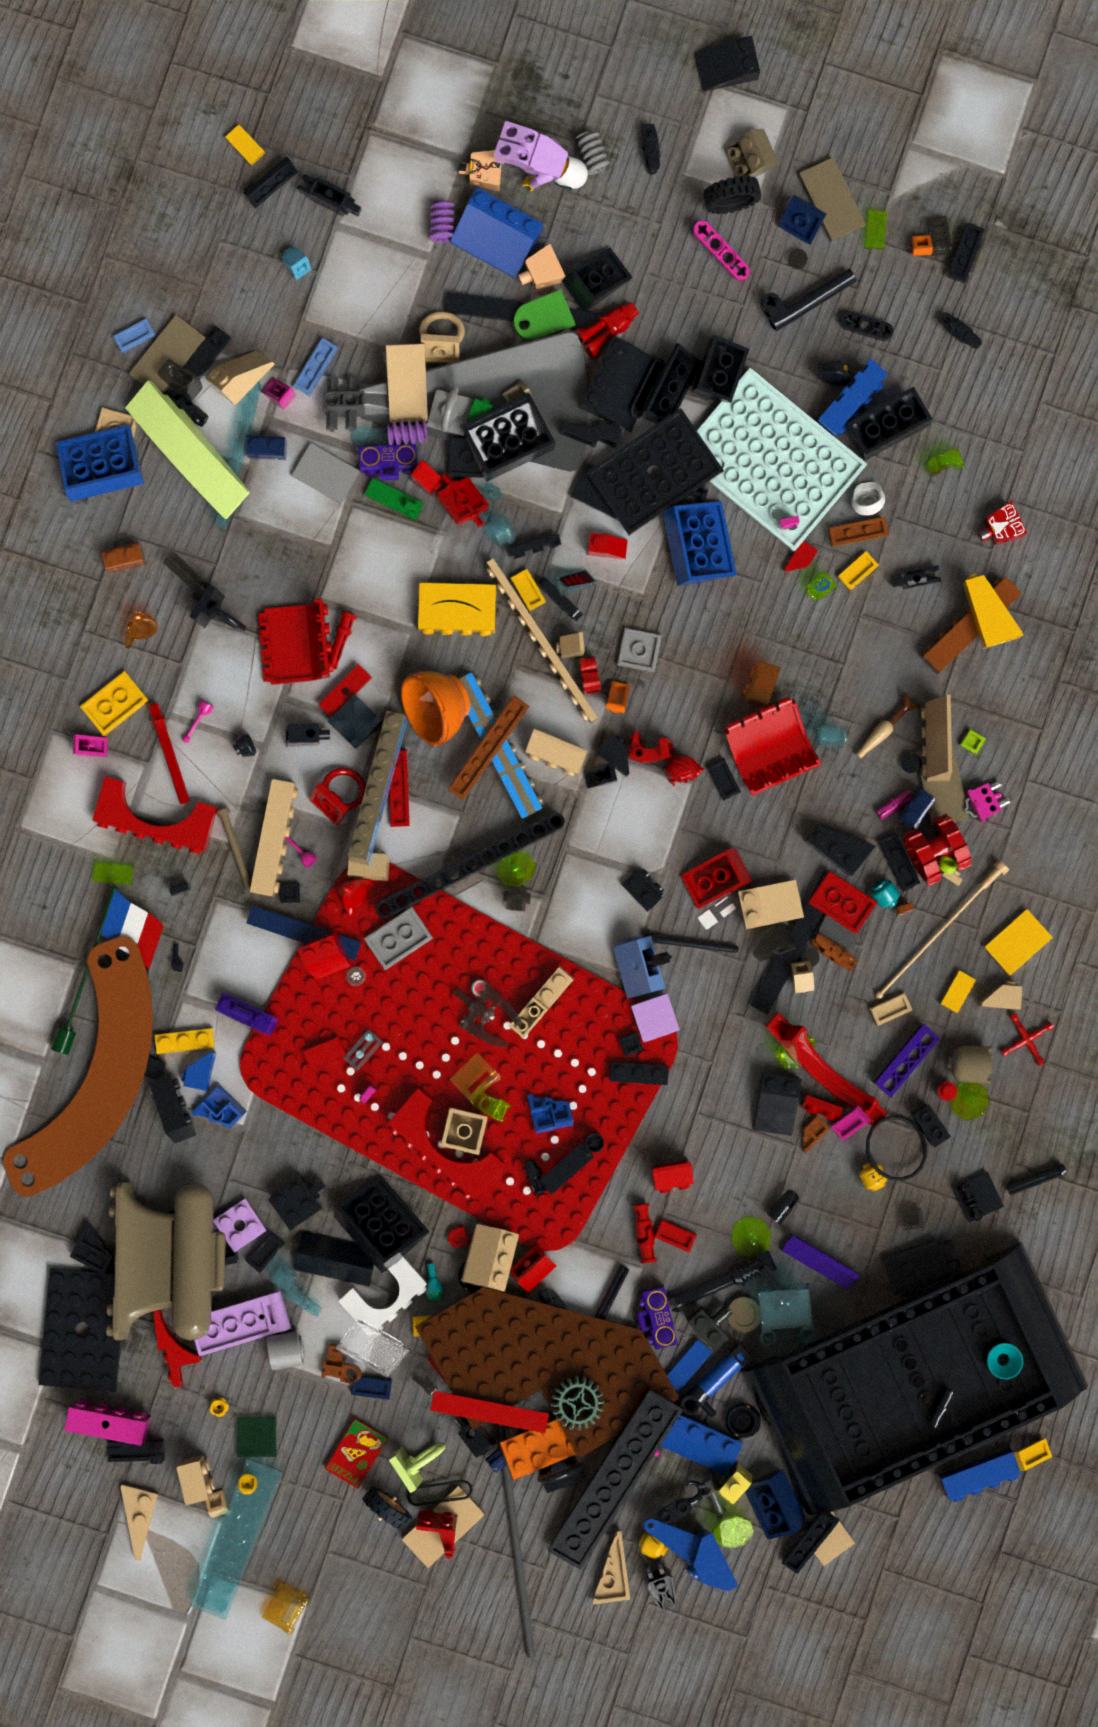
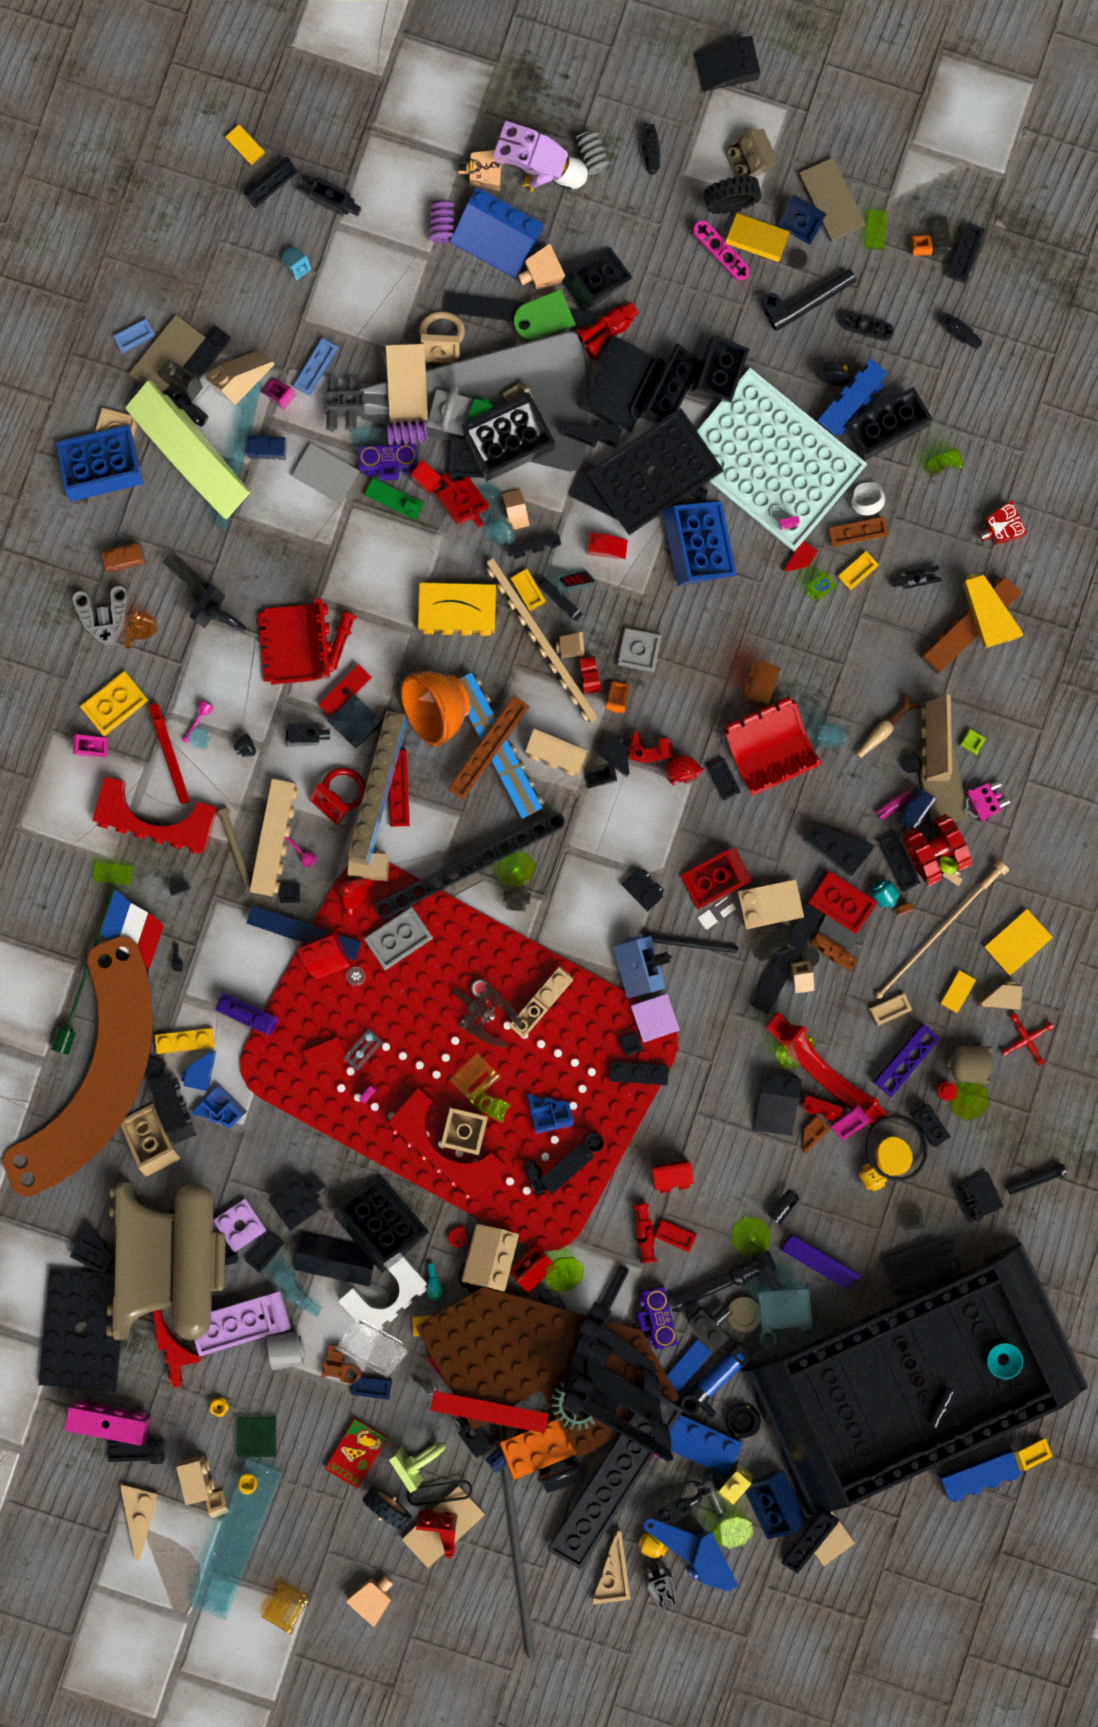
(119, 615): none -> light grey connector
(148, 1140): none -> tan slope
(194, 738): none -> clear light blue plant
(371, 1599): none -> light nougat torso
(516, 509): none -> light nougat slope
(564, 1274): none -> clear neon green piece
(600, 1392): none -> black panel
(757, 237): none -> yellow tile
(893, 1156): none -> yellow tile

